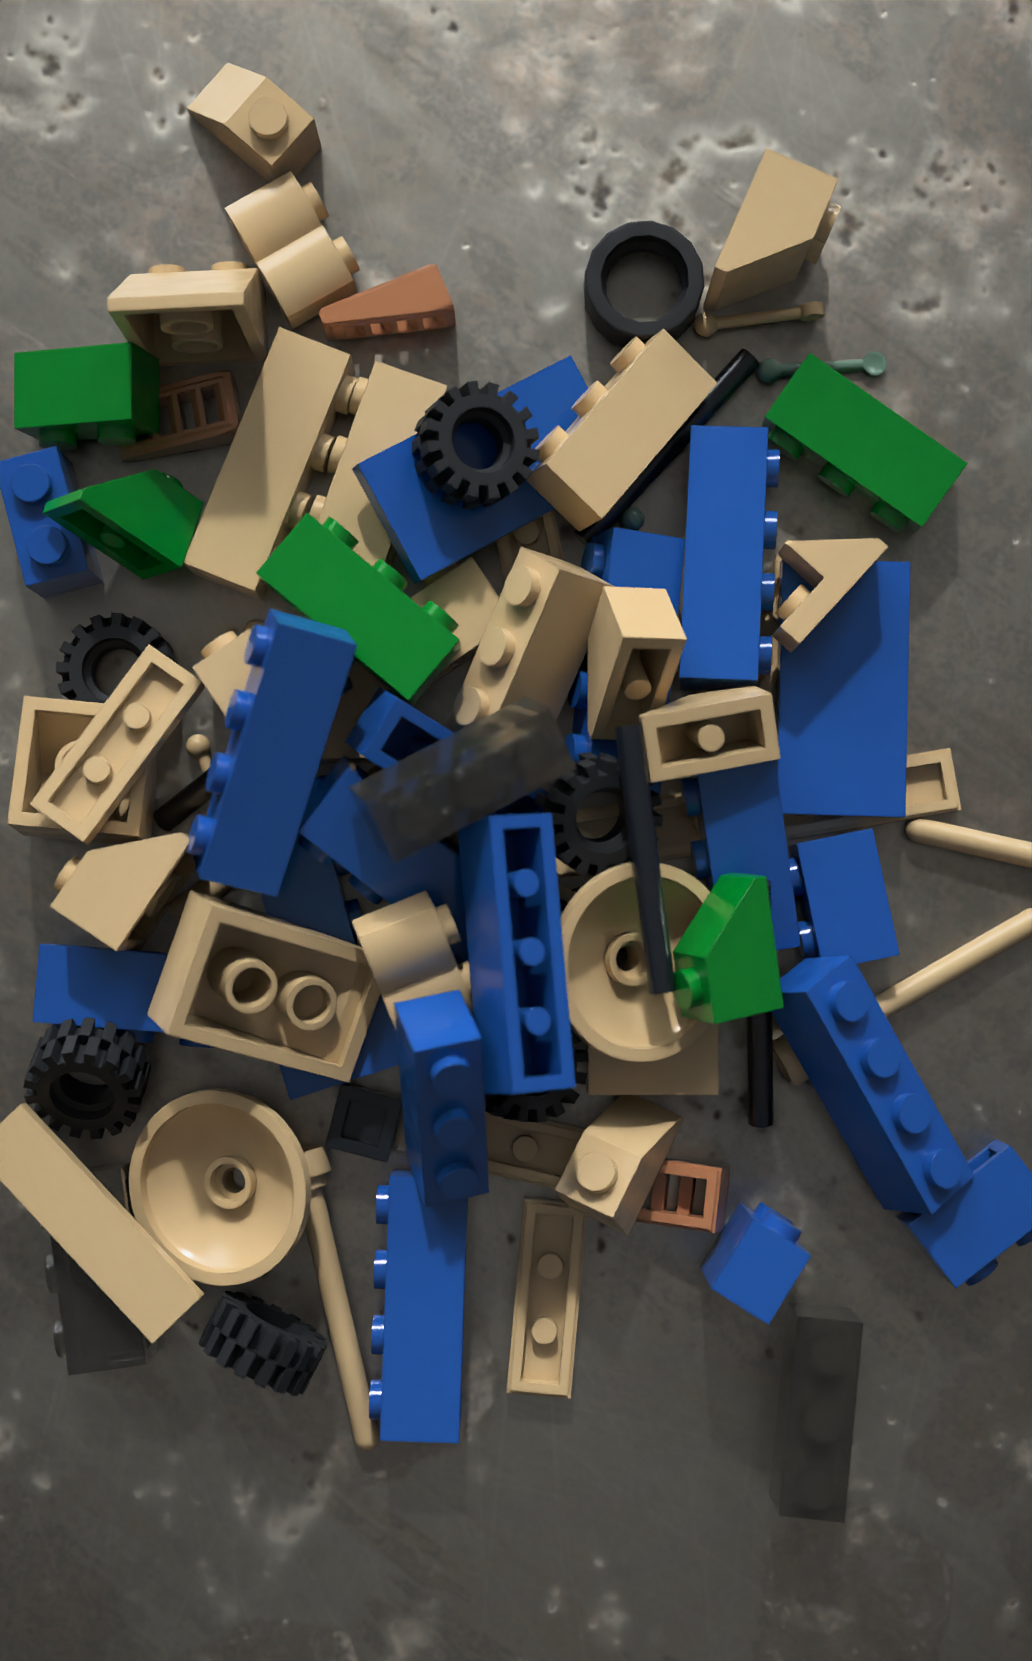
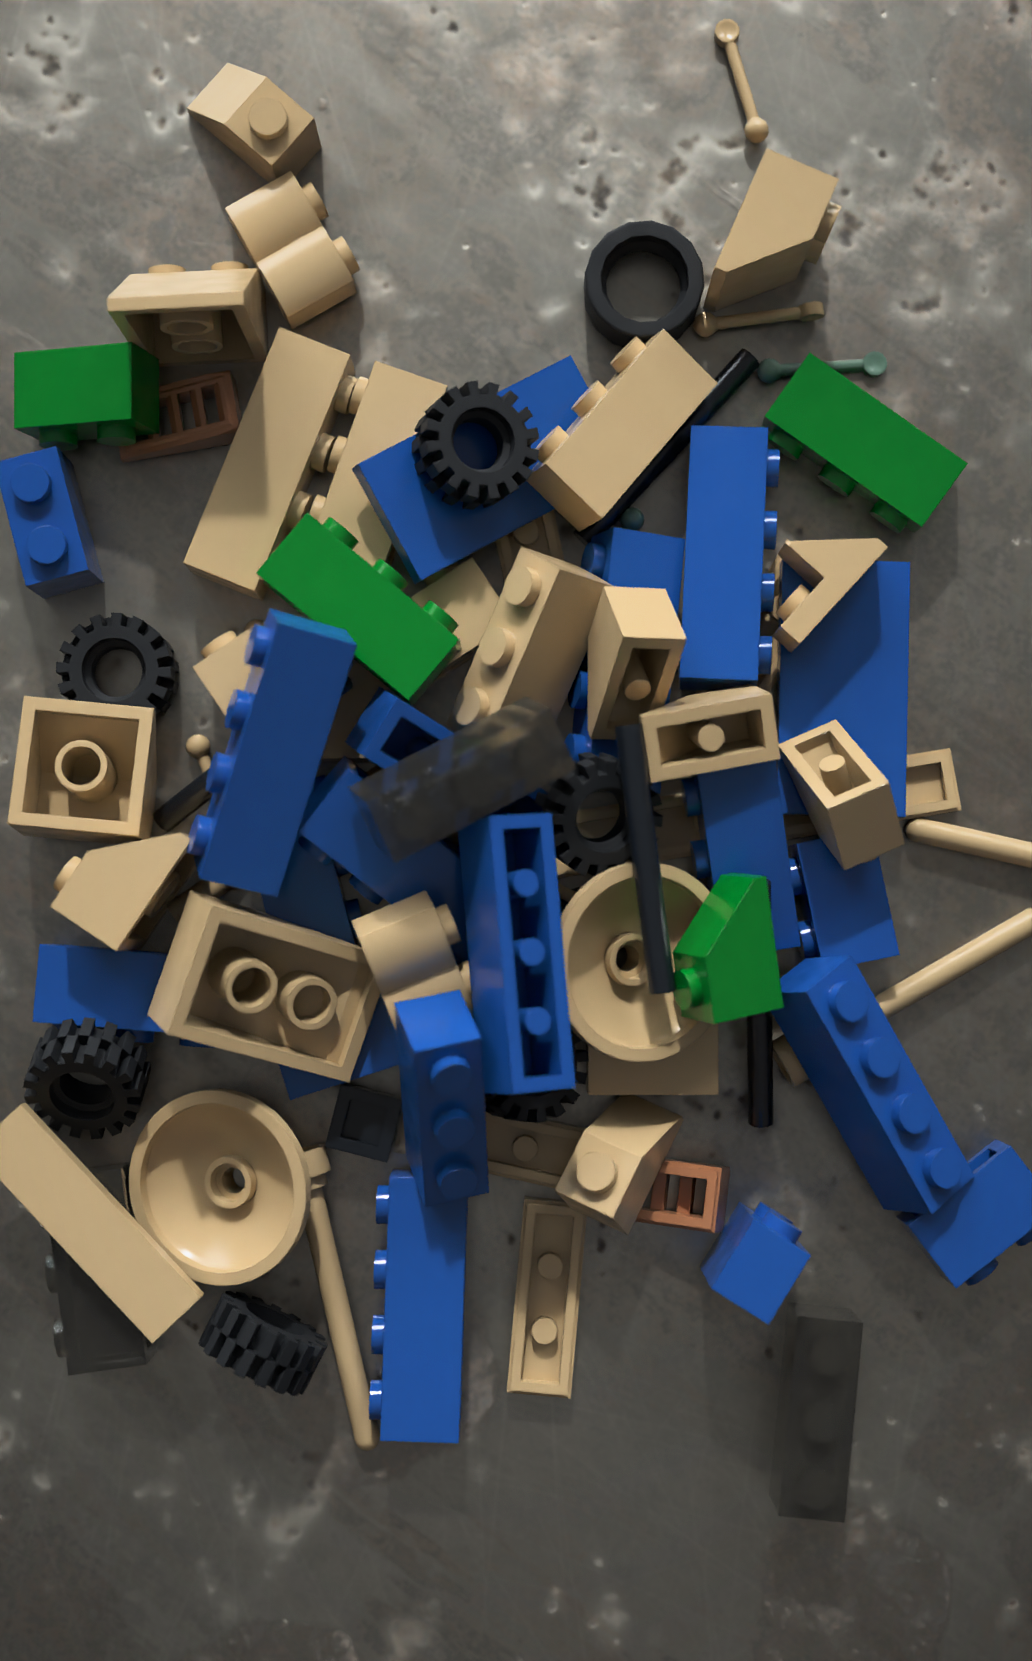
(118, 745): tan plate -> none
(134, 520): green slope -> none
(397, 306): nougat slope -> none
(726, 36): none -> tan hinge
(843, 794): none -> tan slope

